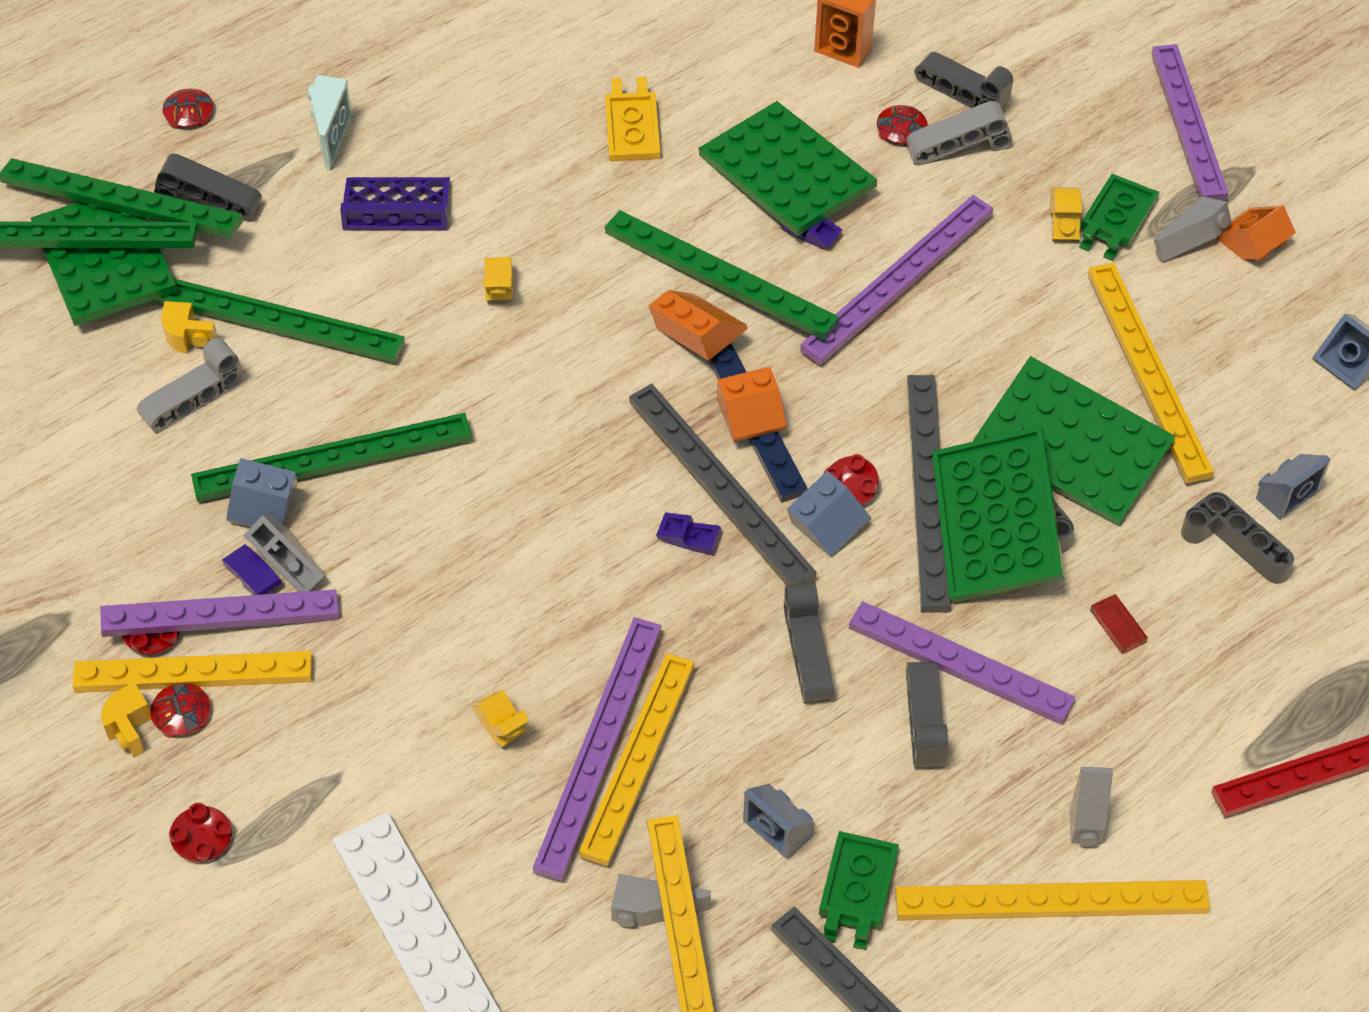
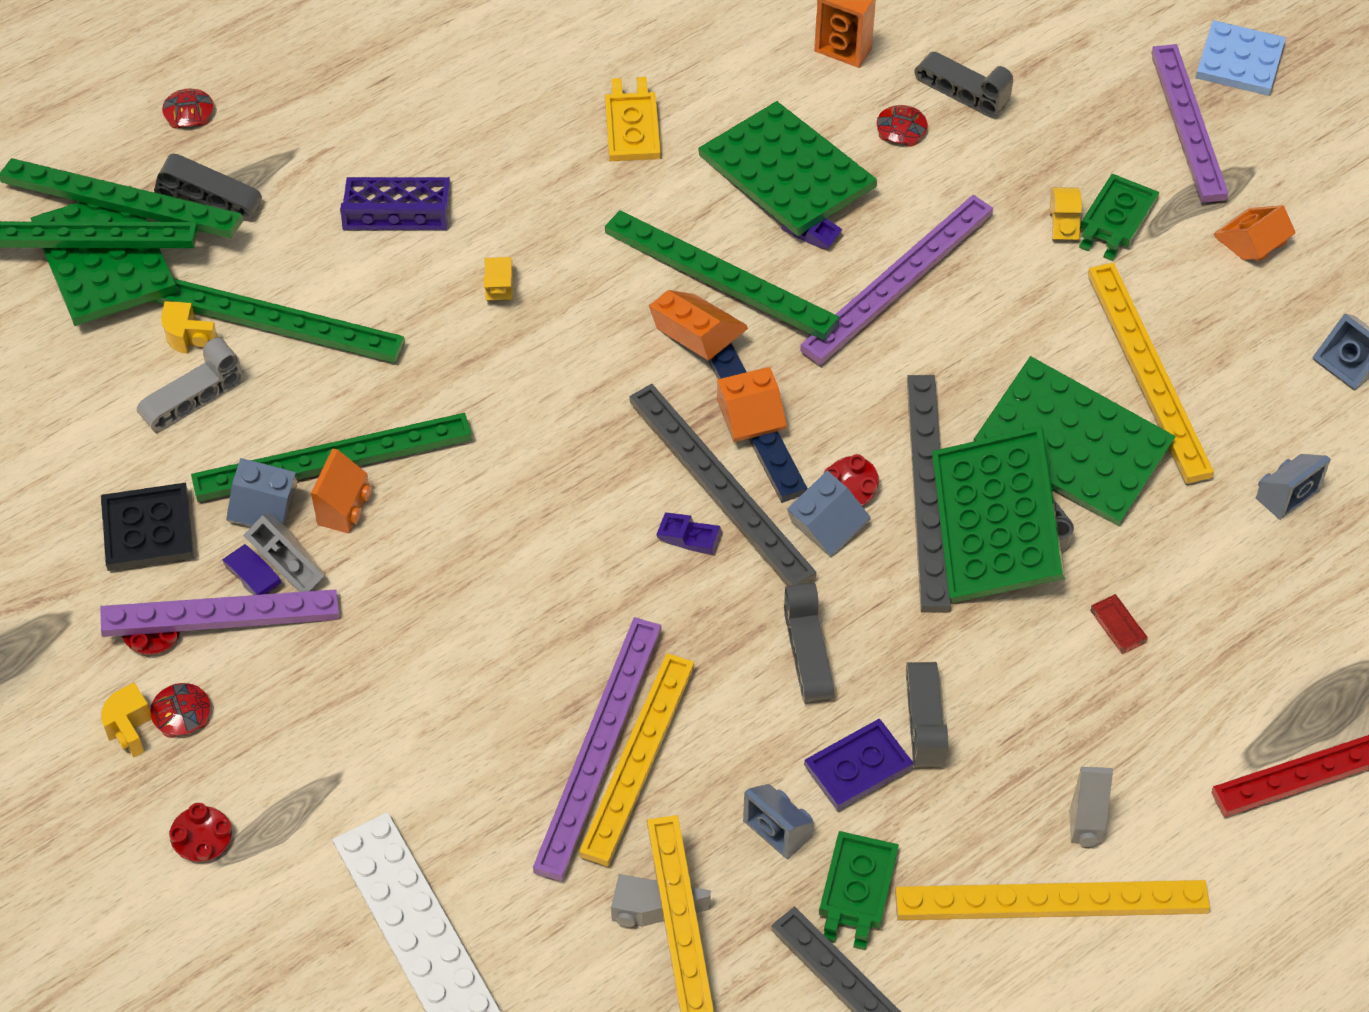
(147, 526): none -> black plate
(195, 670): yellow plate -> none
(331, 114): light aqua slope -> none
(340, 493): none -> orange slope
(500, 717): yellow brick -> none
(858, 764): none -> dark purple plate
(960, 132): light grey beam -> none
(962, 662): medium lavender plate -> none
(1194, 227): light grey slope -> none
(1240, 57): none -> light blue plate
(1270, 560): dark grey beam -> none

